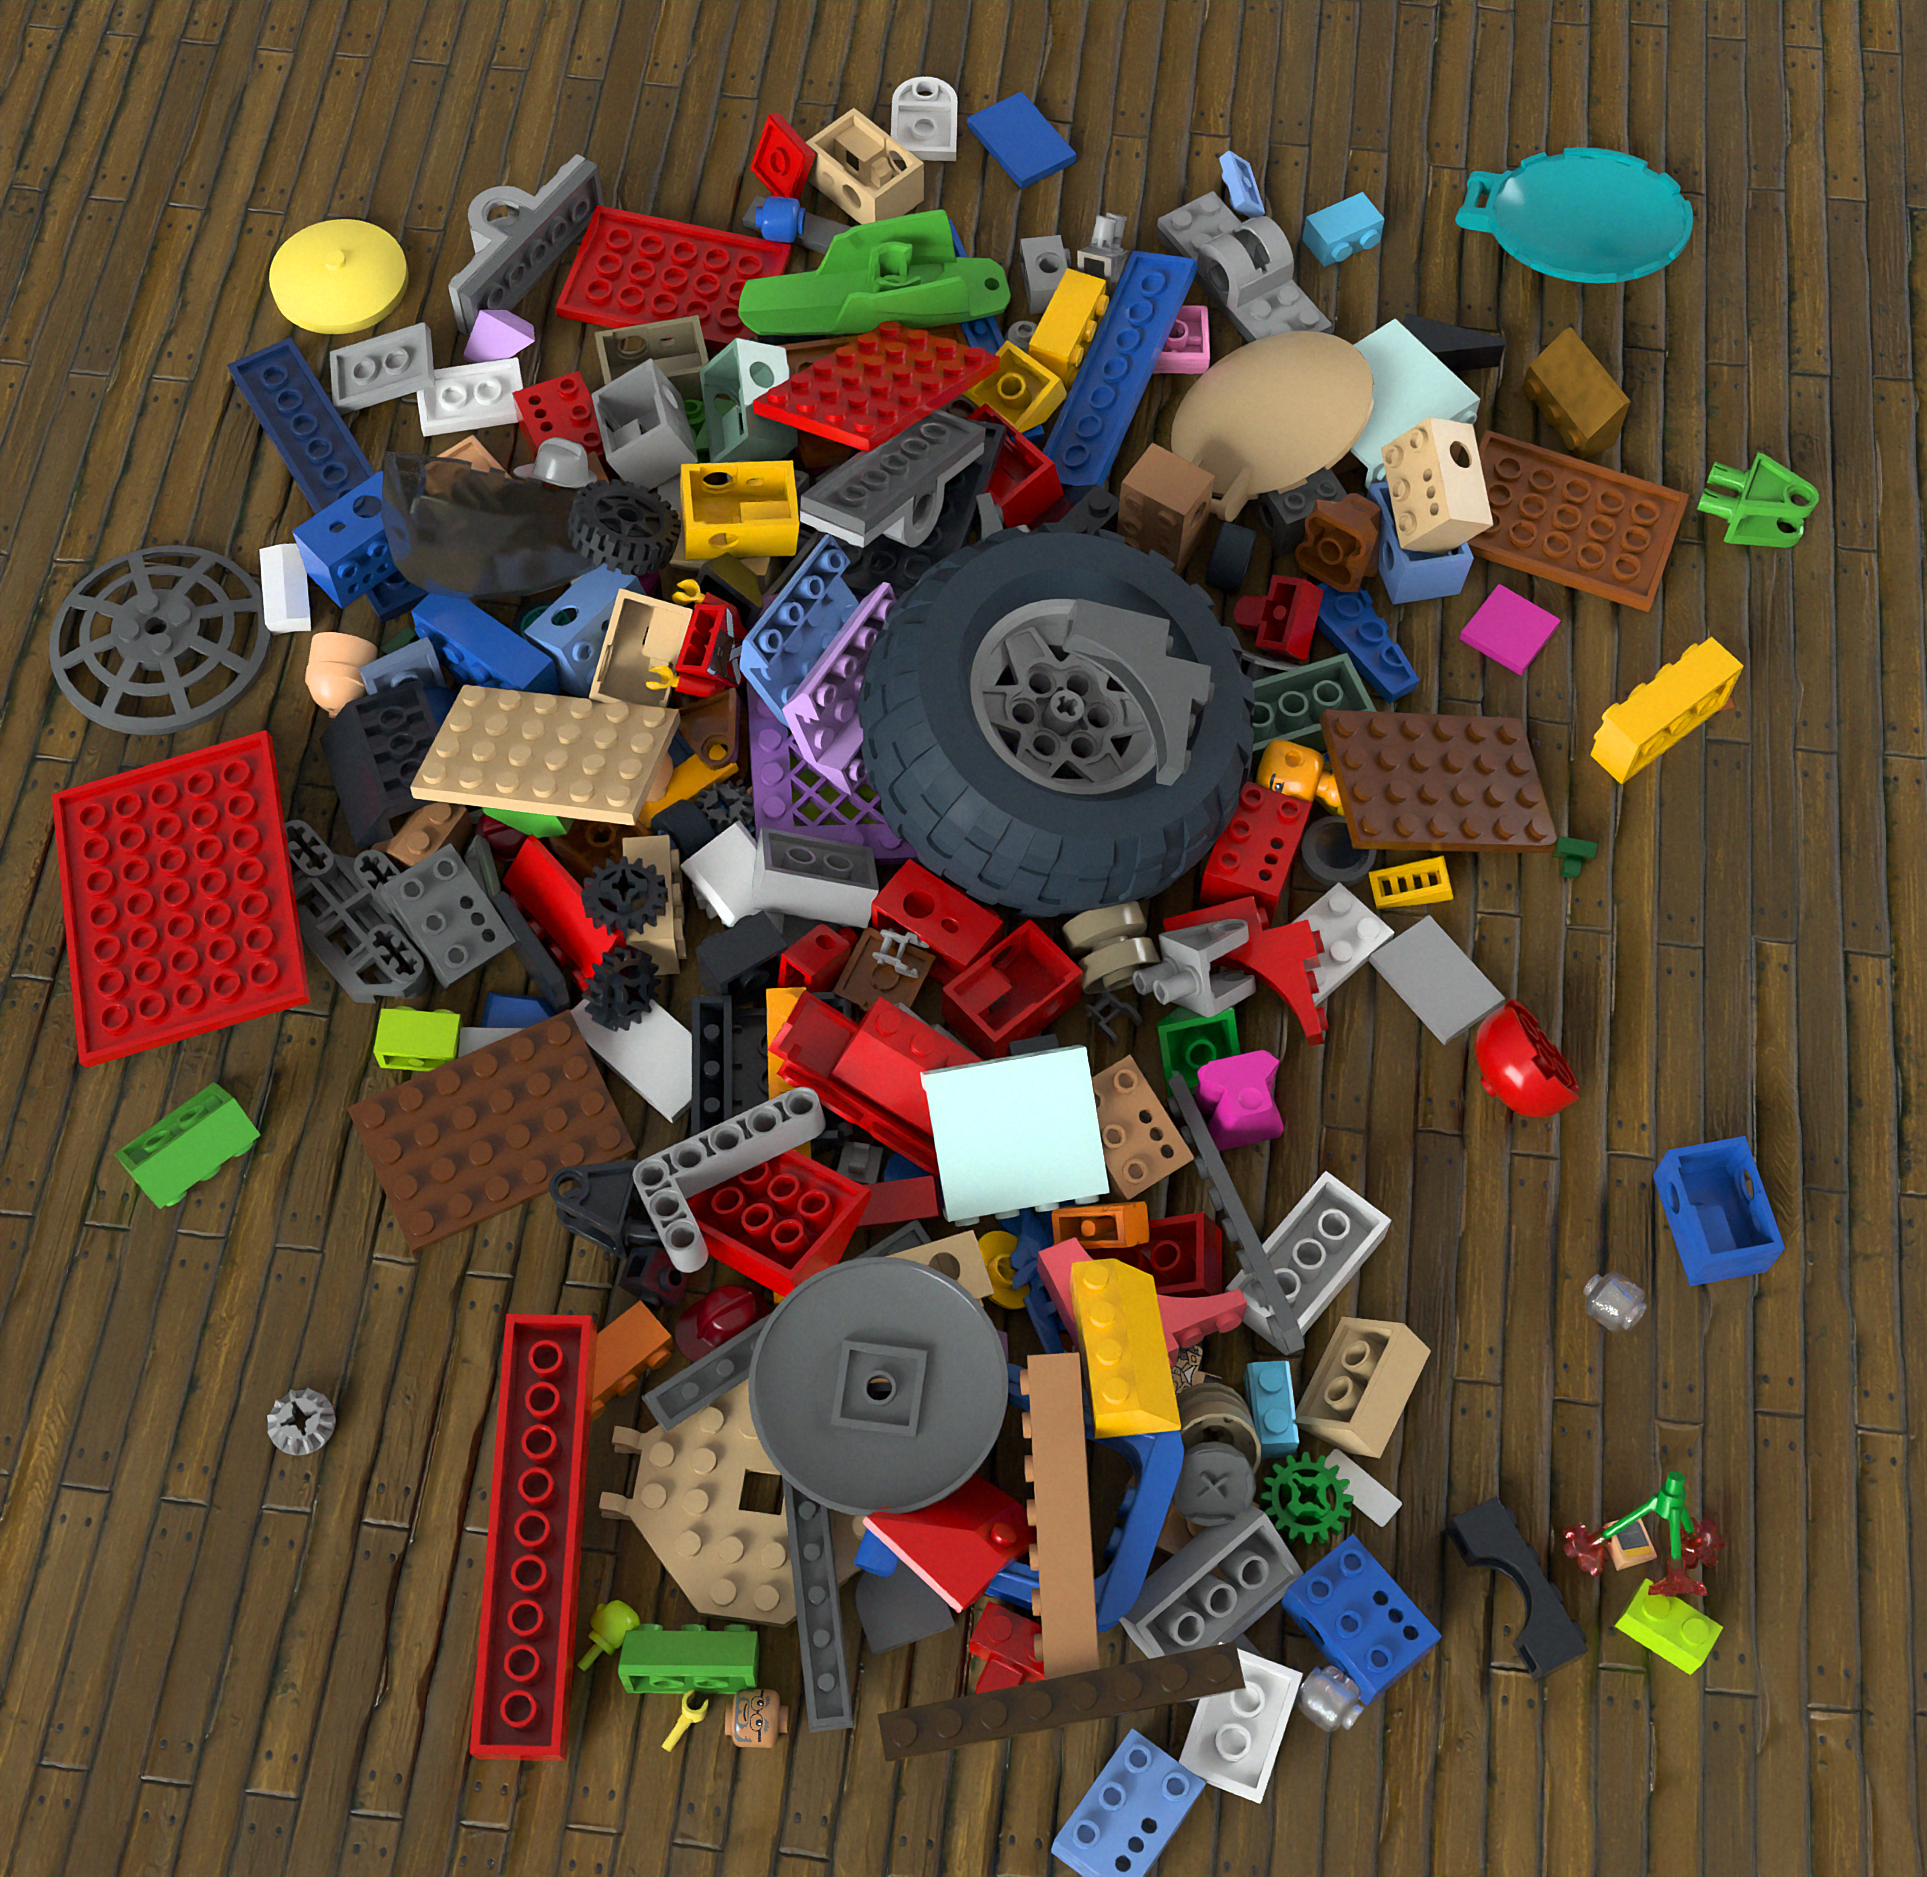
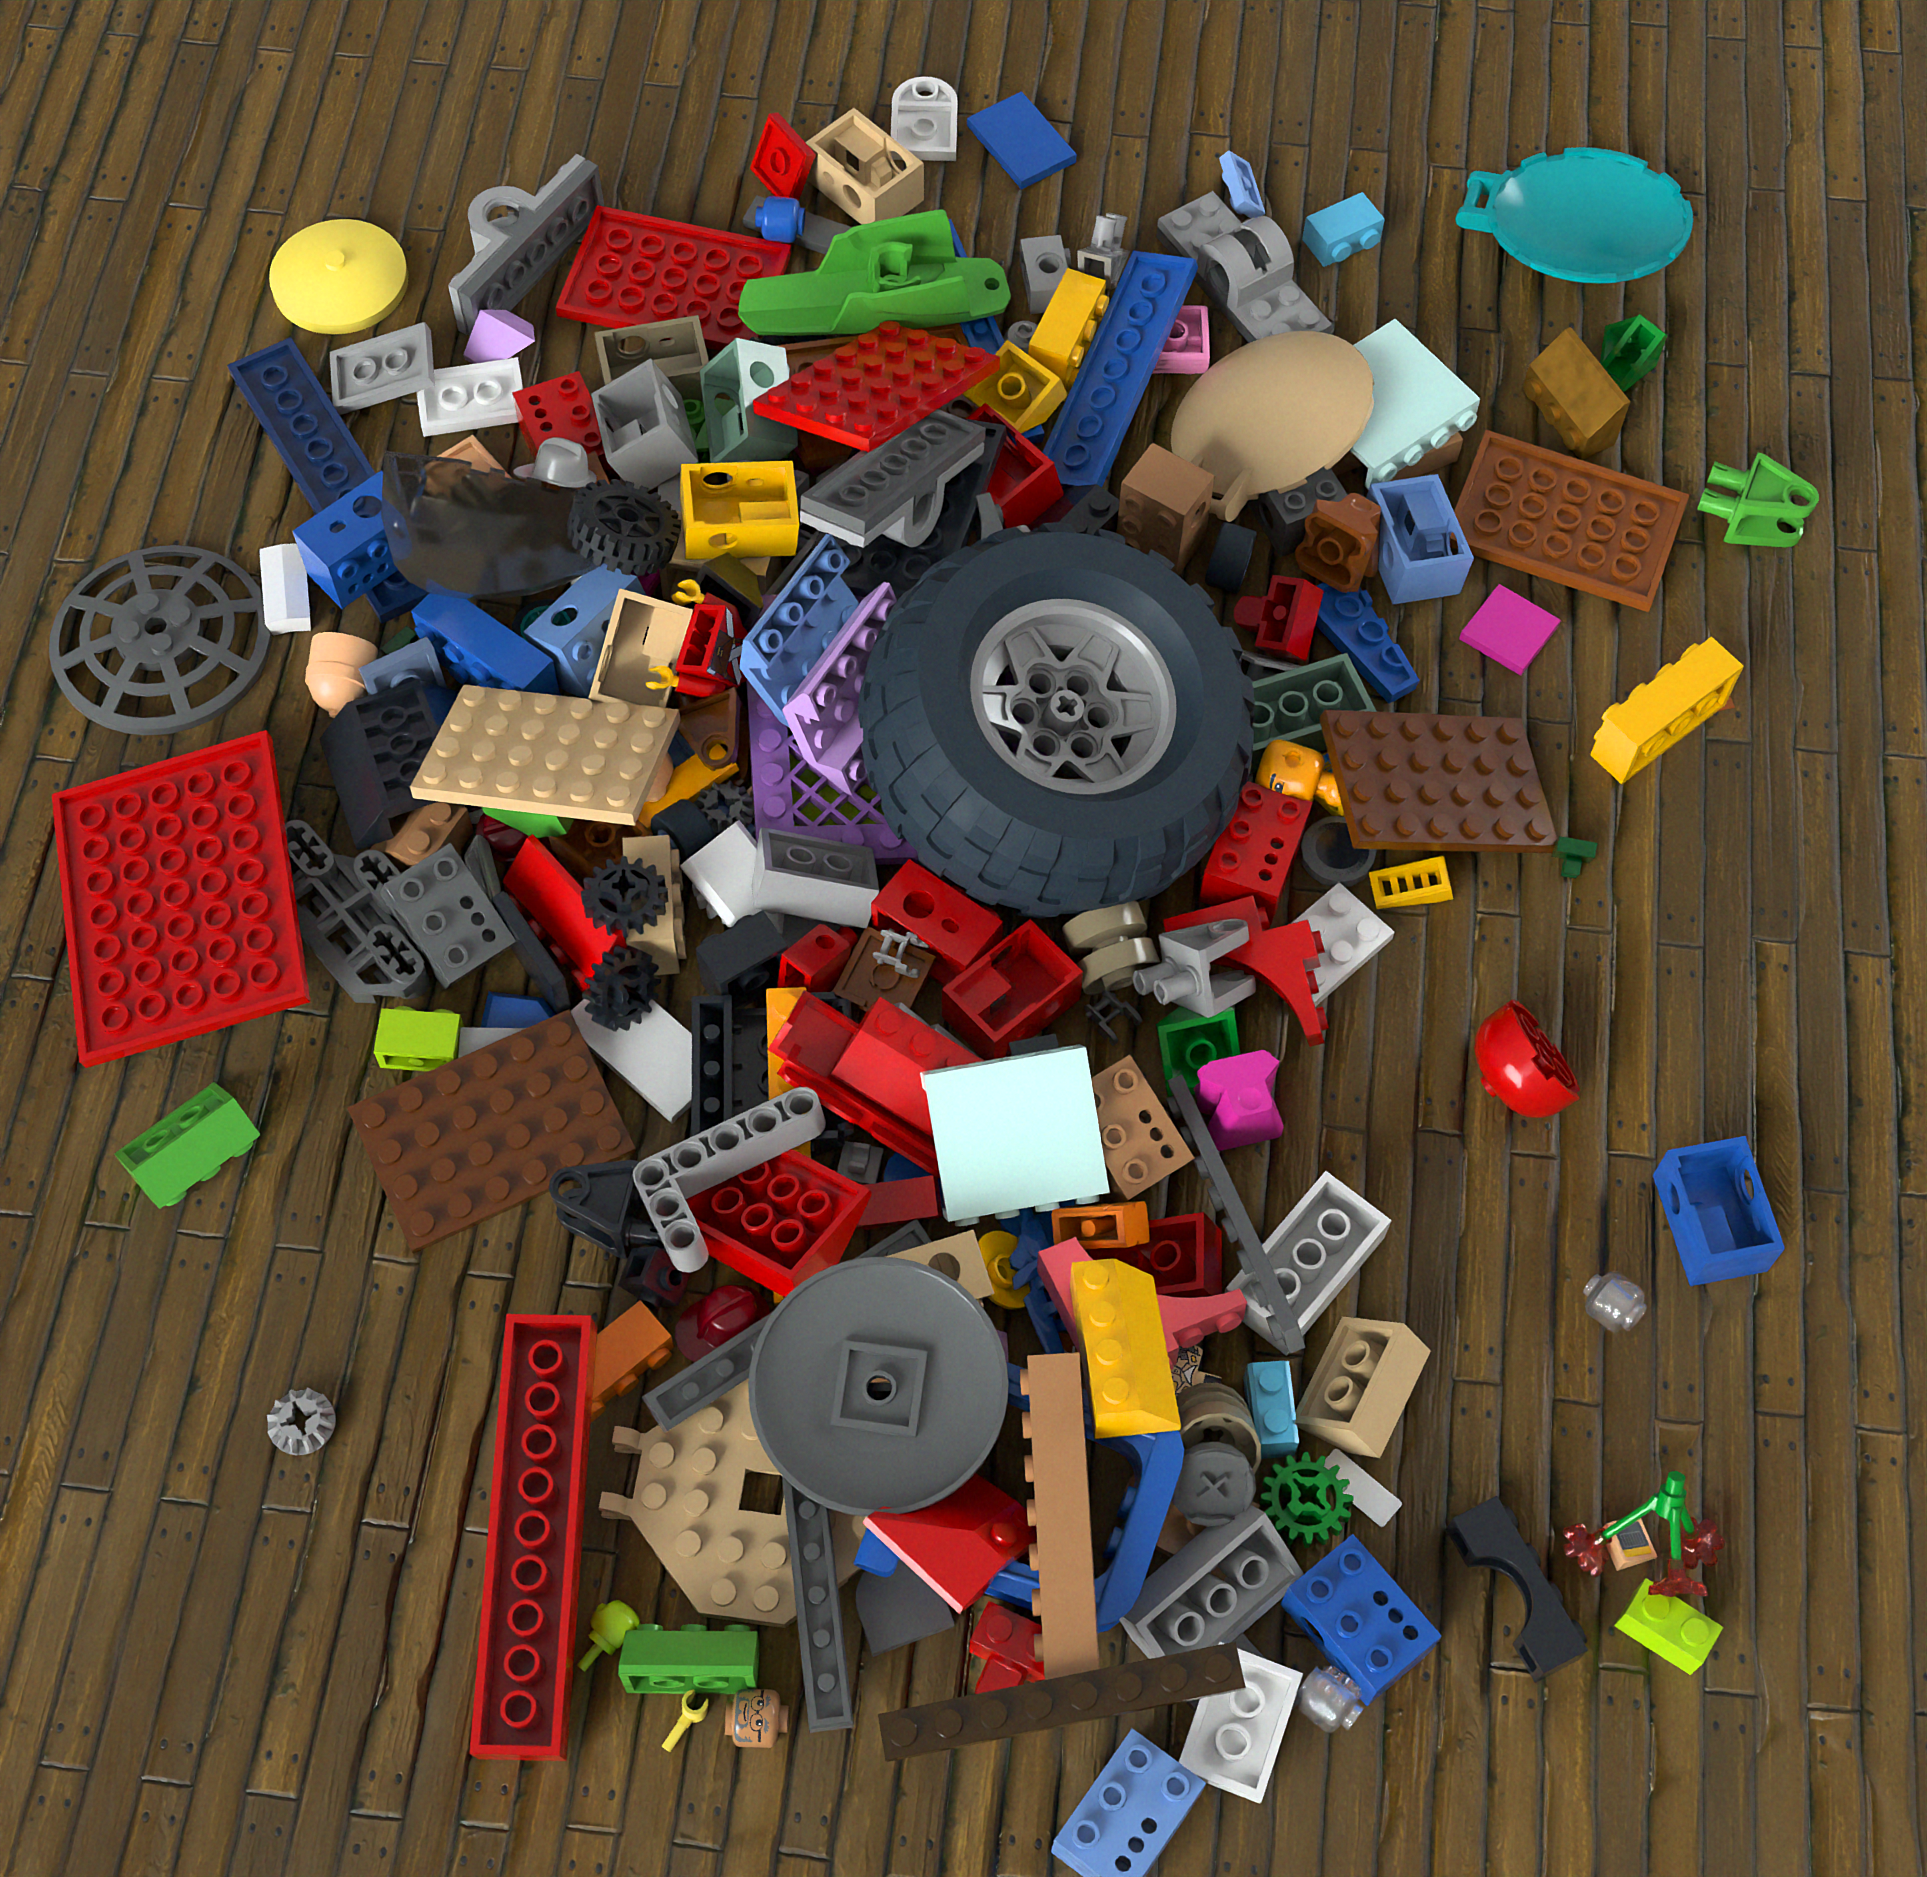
(1137, 656): dark grey arch -> none
(1431, 495): tan piece -> none
(1436, 979): light grey tile -> none
(1456, 346): black slope -> none
(1631, 349): none -> green slope

